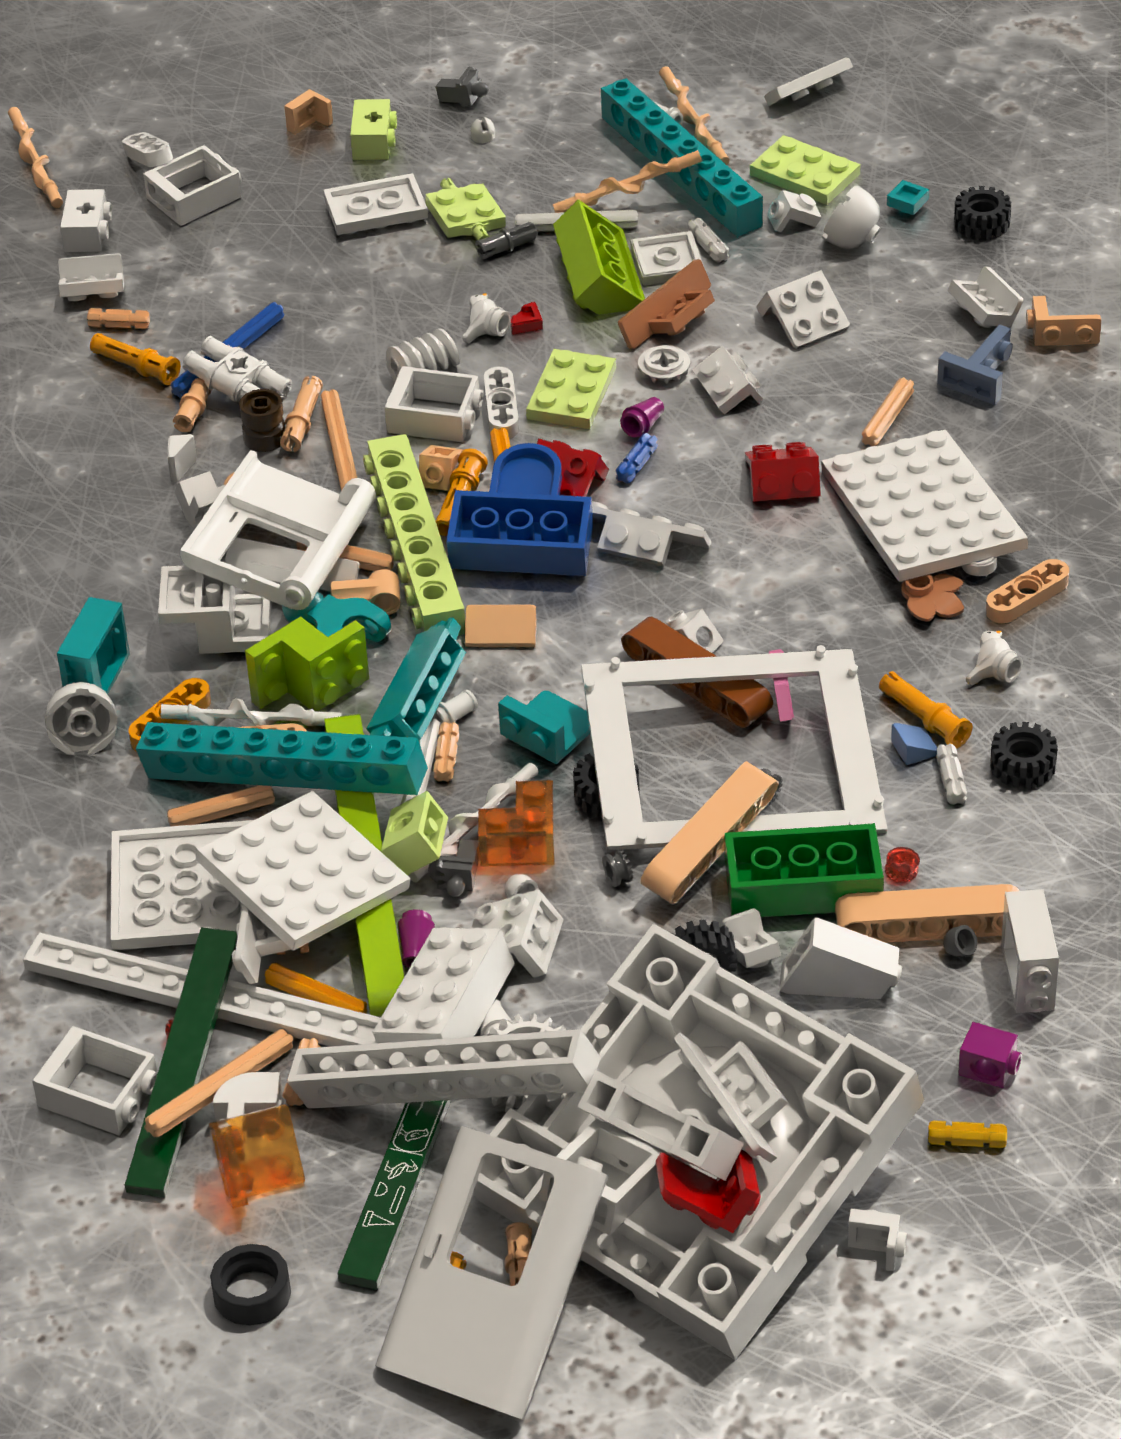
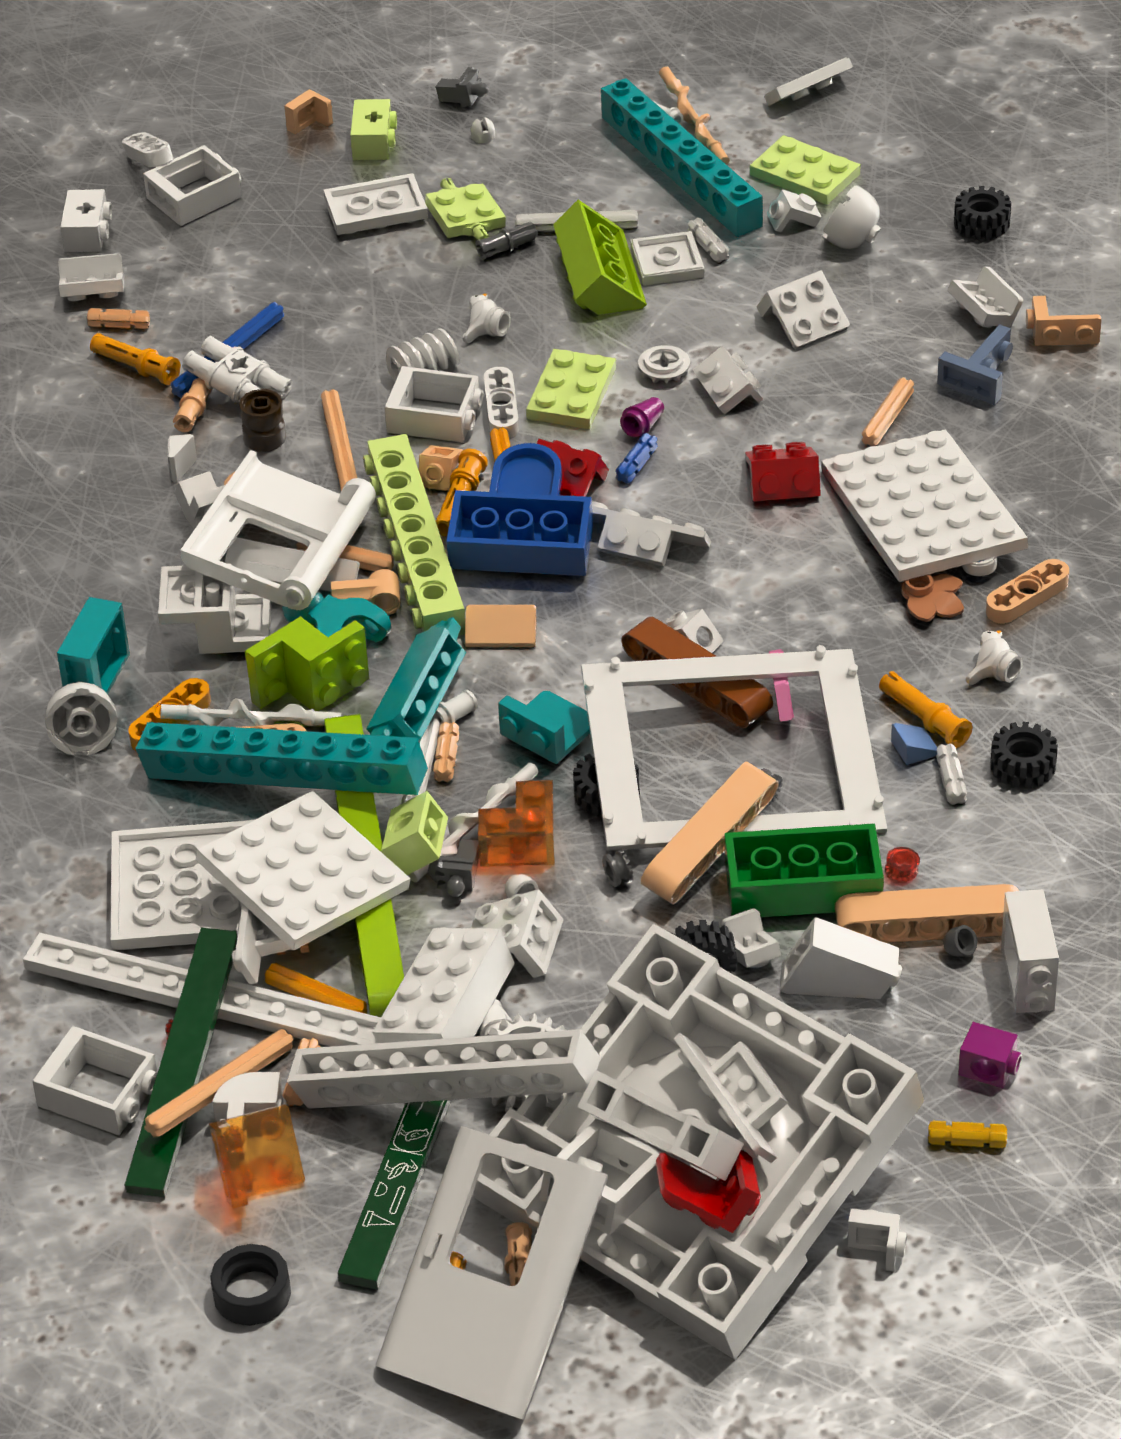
(28, 154): light nougat piece -> none
(221, 806): light nougat axle -> none
(298, 420): light nougat pin -> none
(413, 931): magenta cone -> none
(527, 319): red tile -> none
(630, 185): light nougat piece -> none
(669, 307): nougat bracket -> none
(908, 197): teal plate -> none

